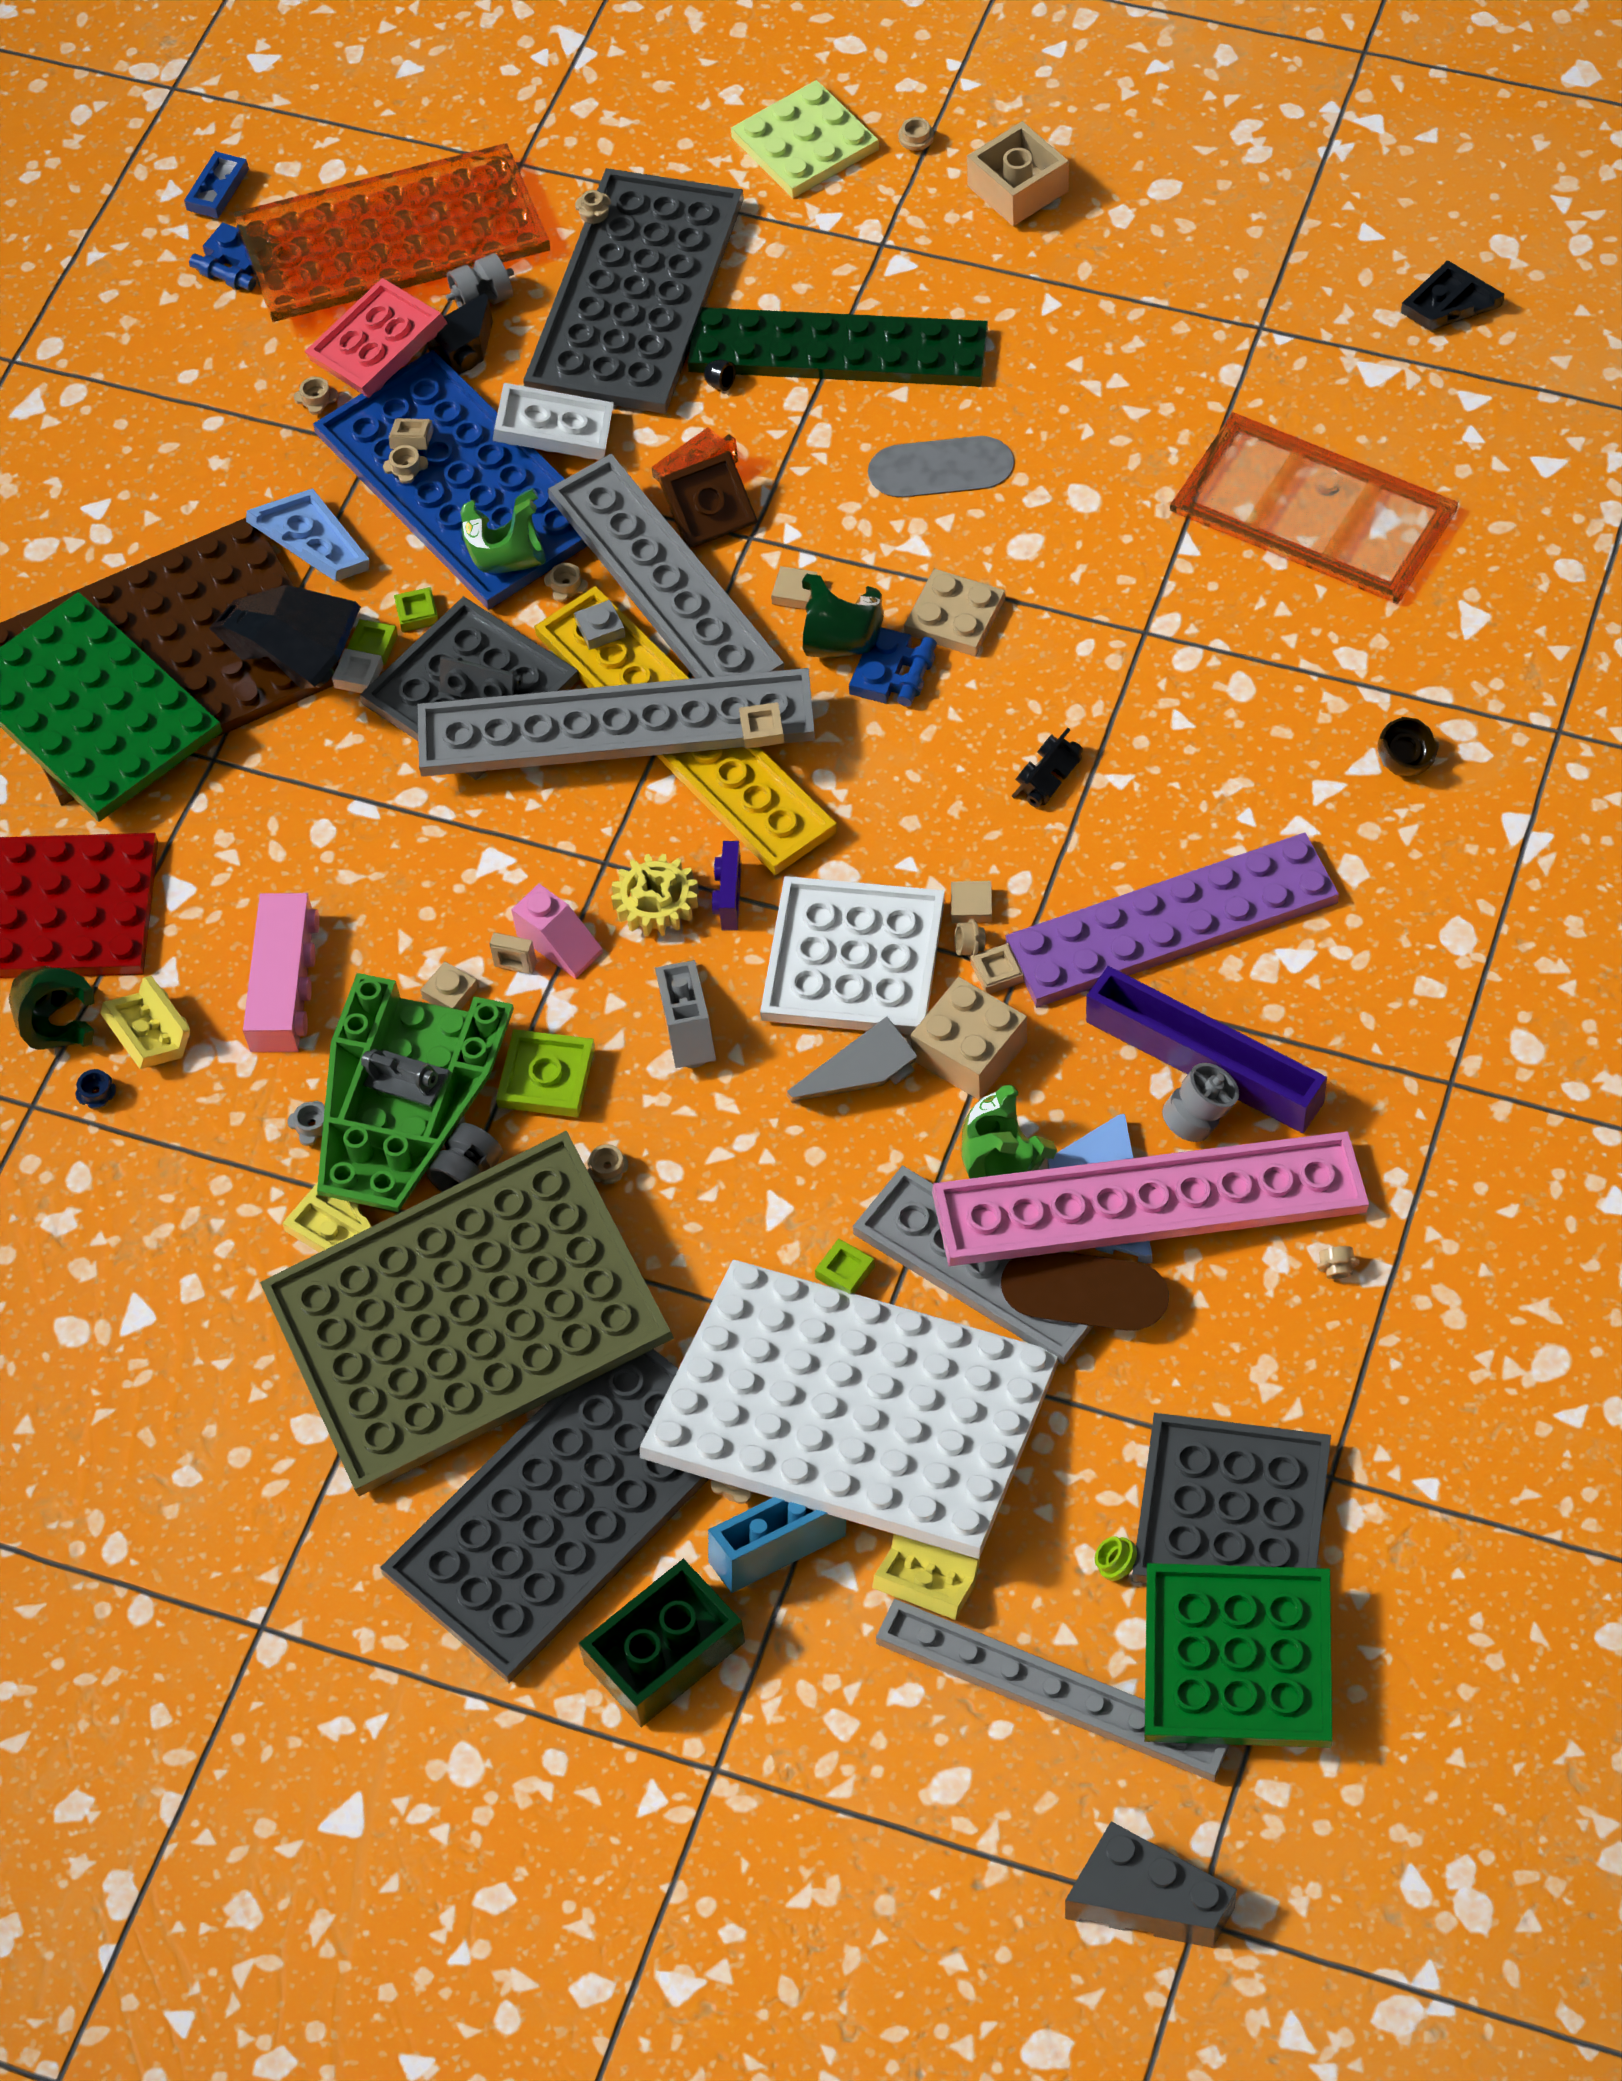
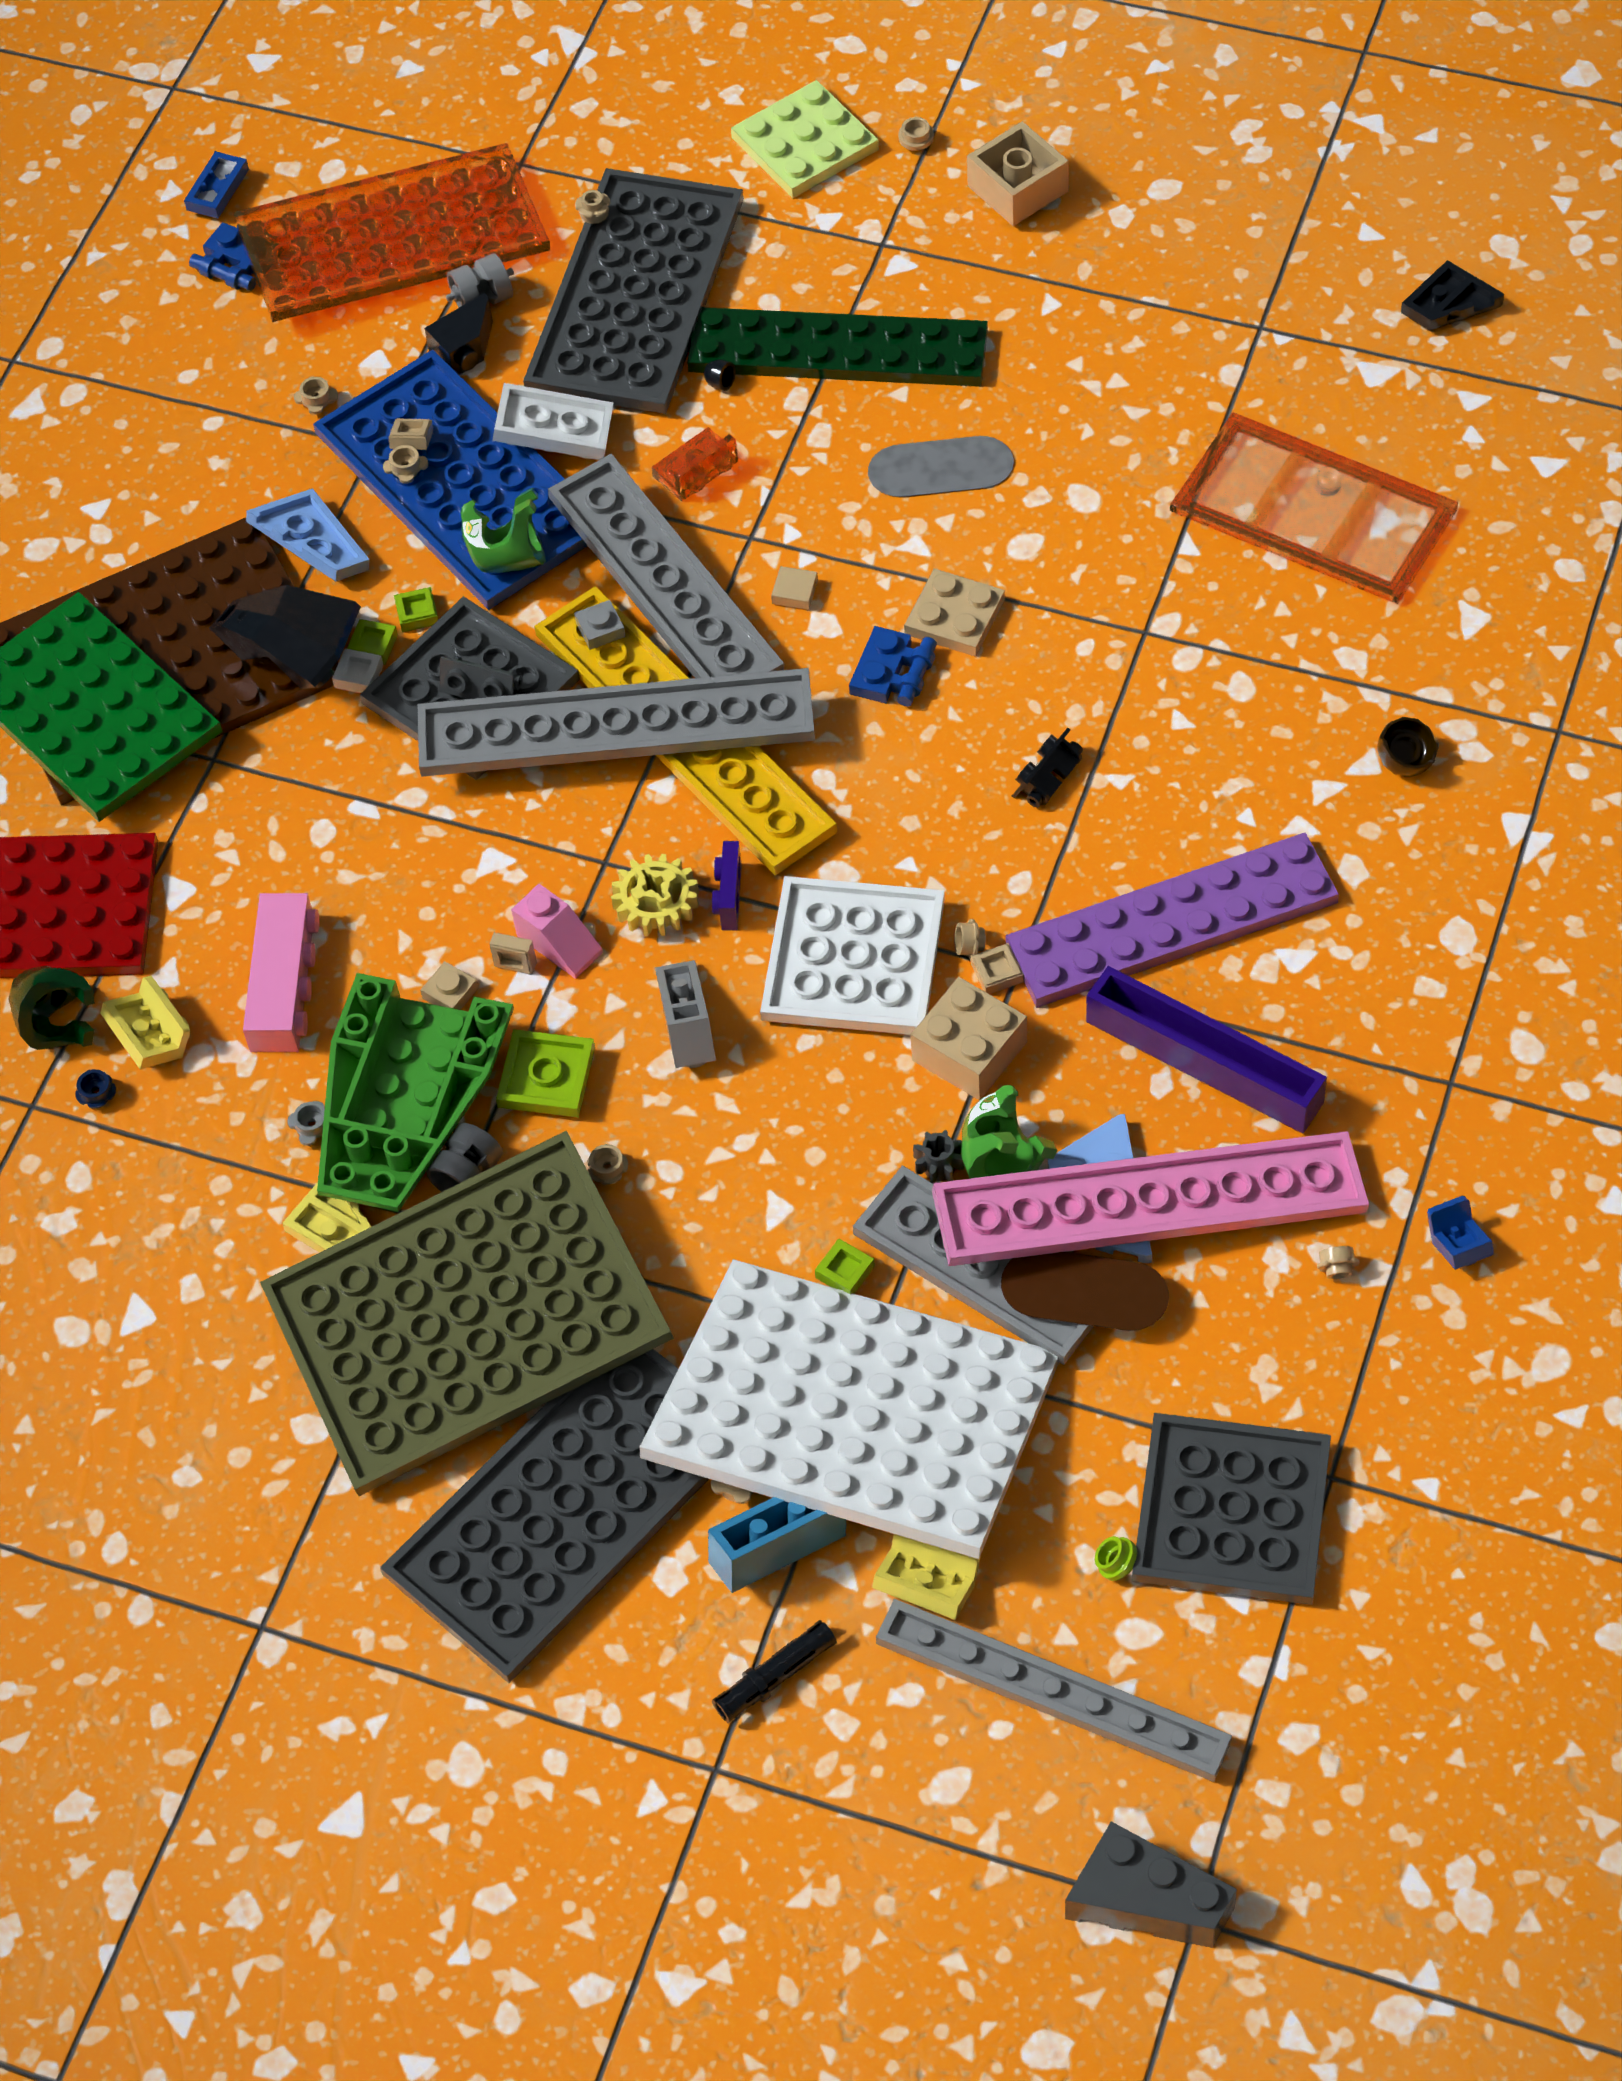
(376, 337): coral plate -> none
(403, 1076): dark grey hinge -> none
(563, 574): tan plate -> none
(662, 1642): dark green brick -> none
(708, 500): reddish brown tile -> none
(759, 1682): none -> black pin
(761, 725): tan plate -> none
(839, 627): dark green piece -> none
(865, 1063): light grey slope -> none
(938, 1157): none -> dark grey gear
(971, 901): tan tile -> none
(1200, 1102): light grey wheel -> none
(1238, 1655): green plate -> none
(1457, 1234): none -> blue bracket

